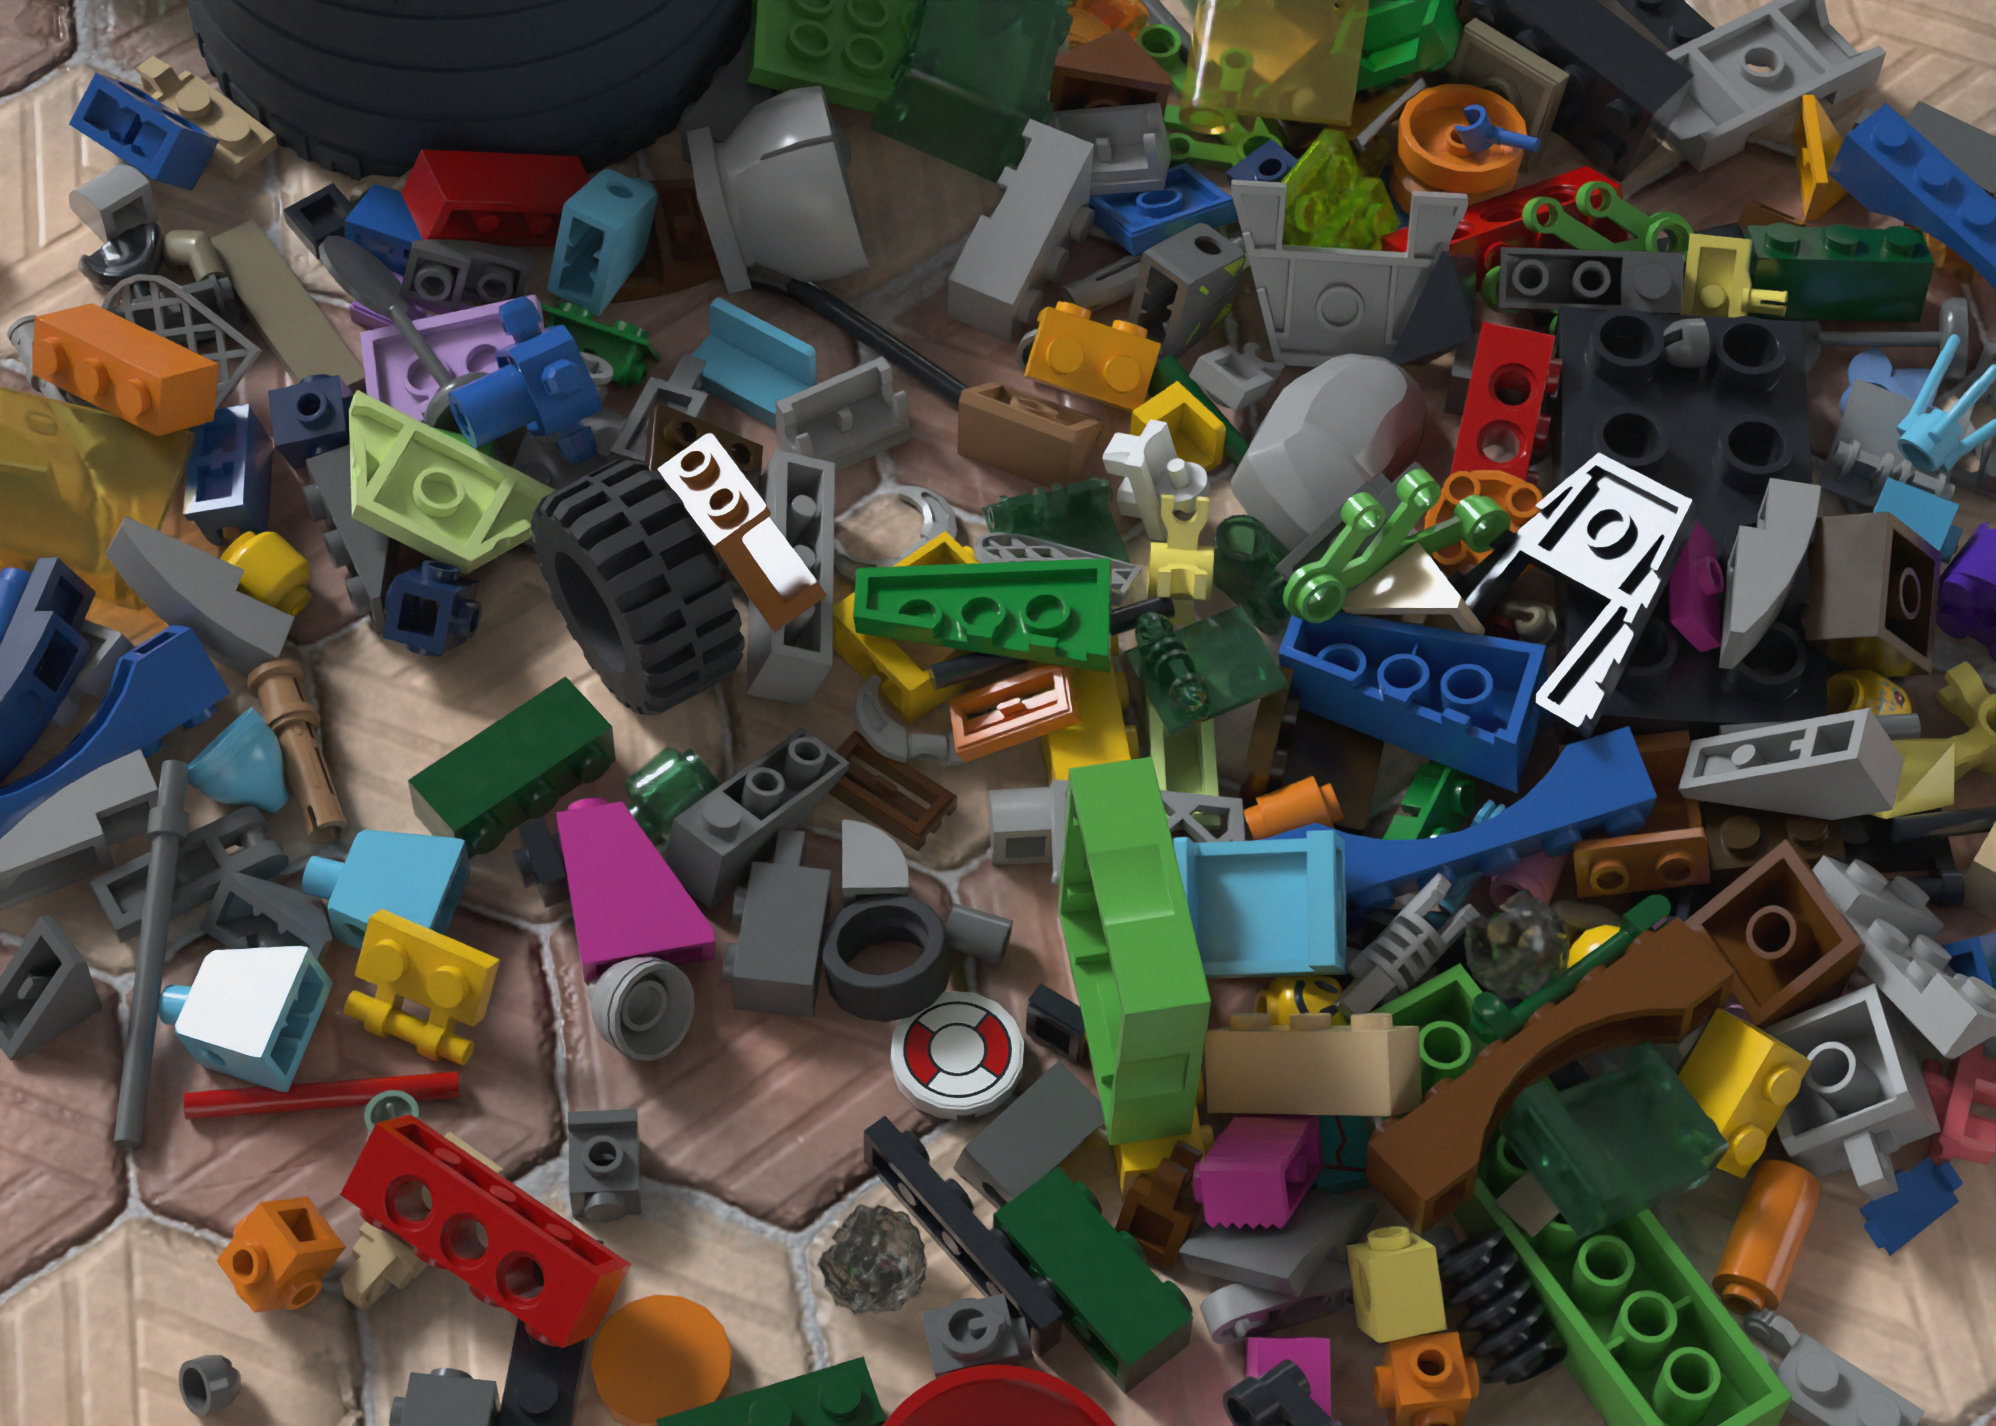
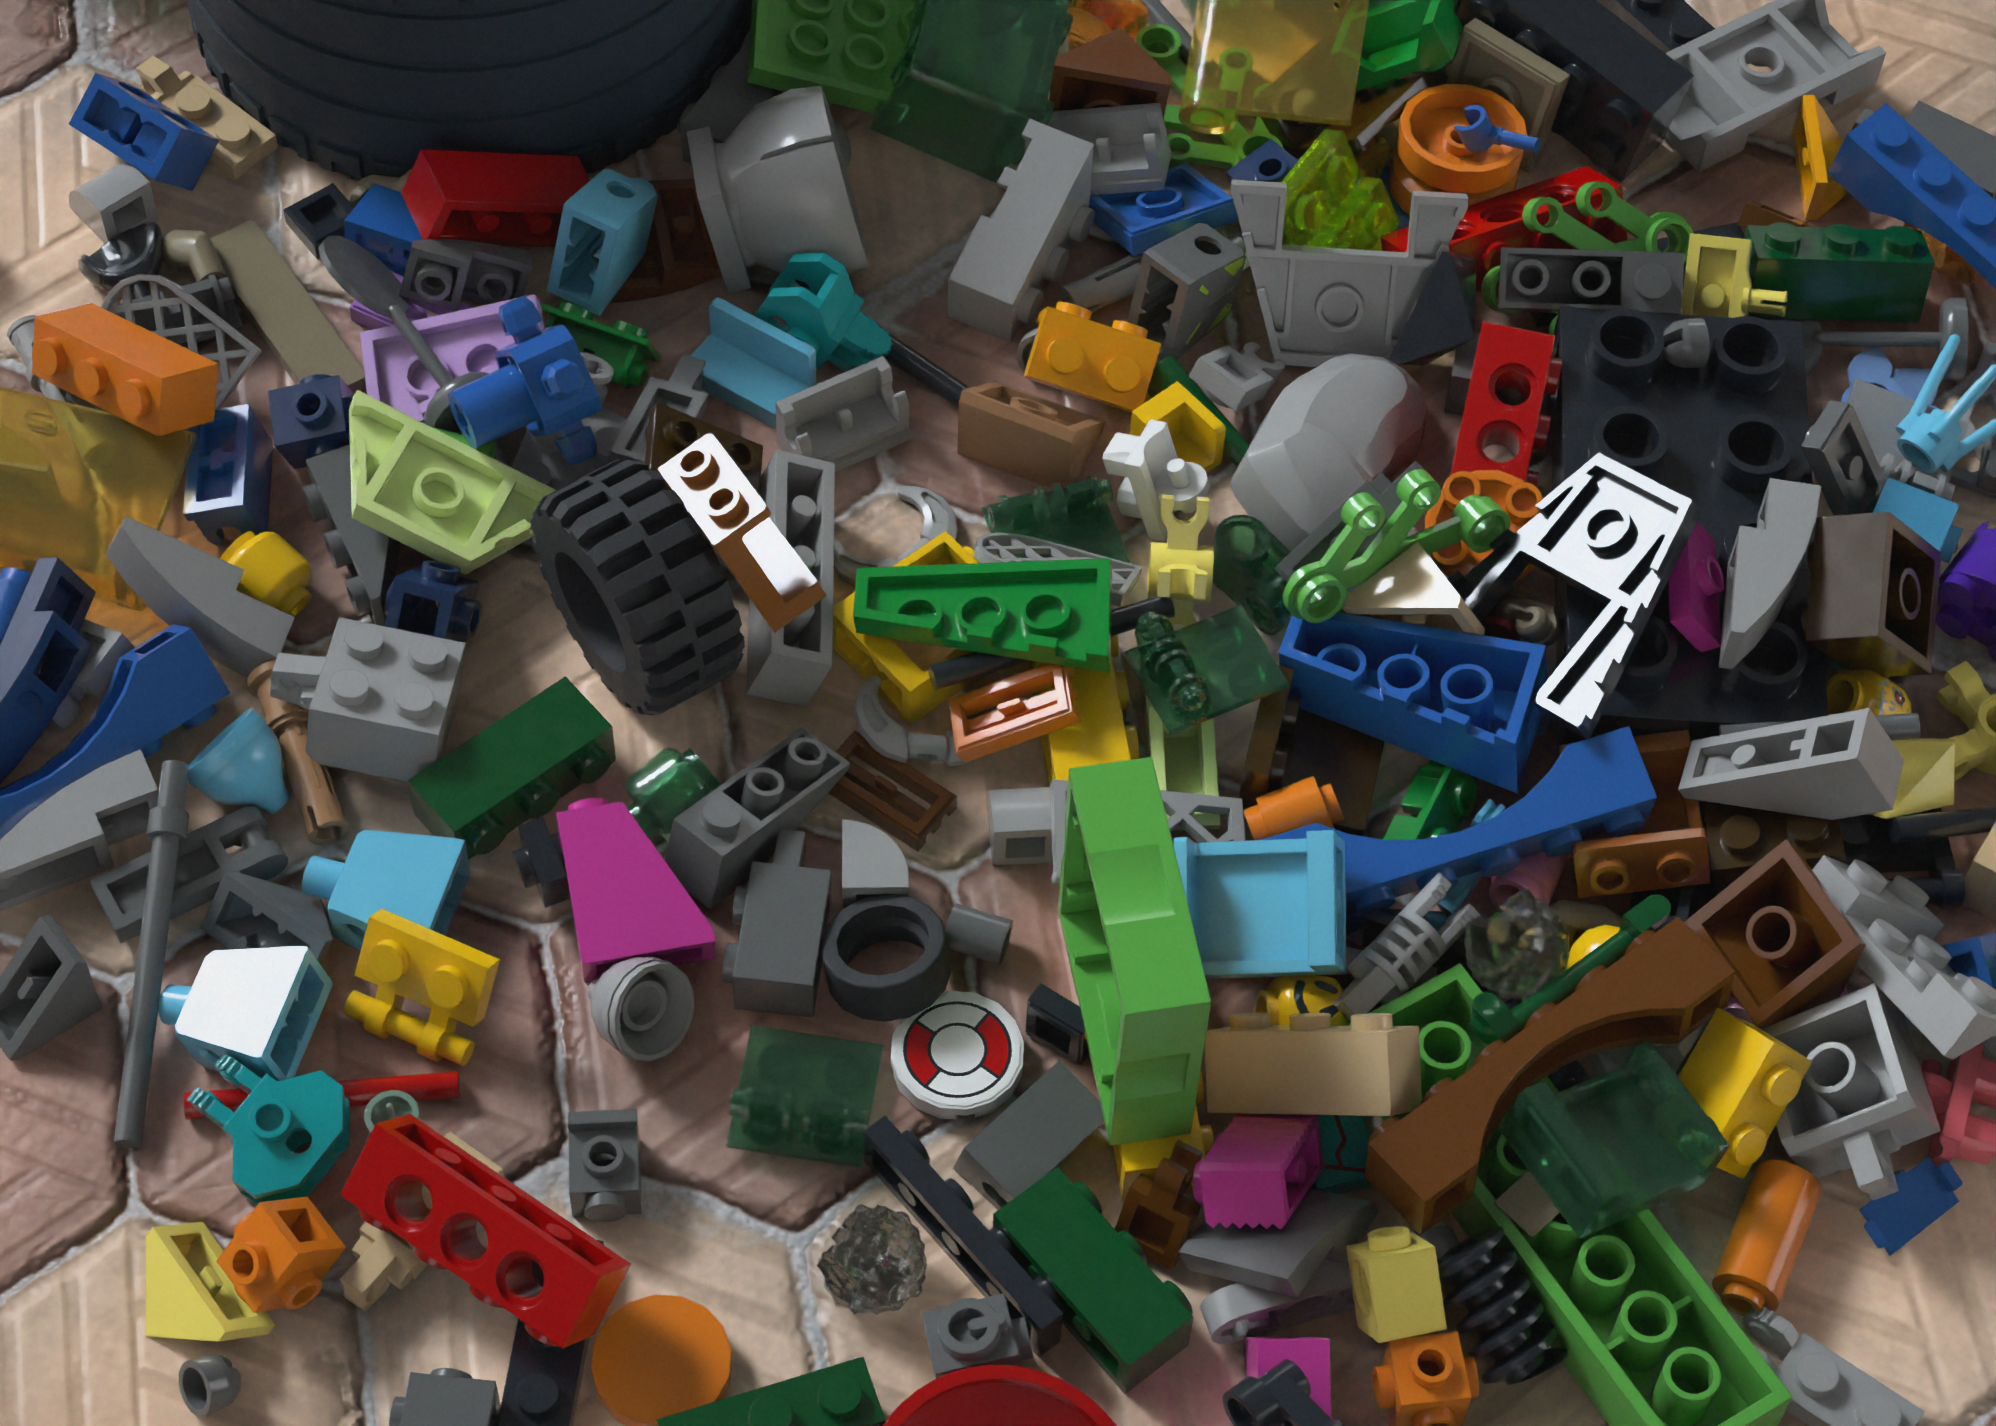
(189, 1290): none -> light yellow slope
(275, 1125): none -> teal hinge
(376, 698): none -> light grey hinge
(804, 1096): none -> clear green hinge
(825, 314): none -> teal hinge
(1843, 461): none -> dark grey hinge

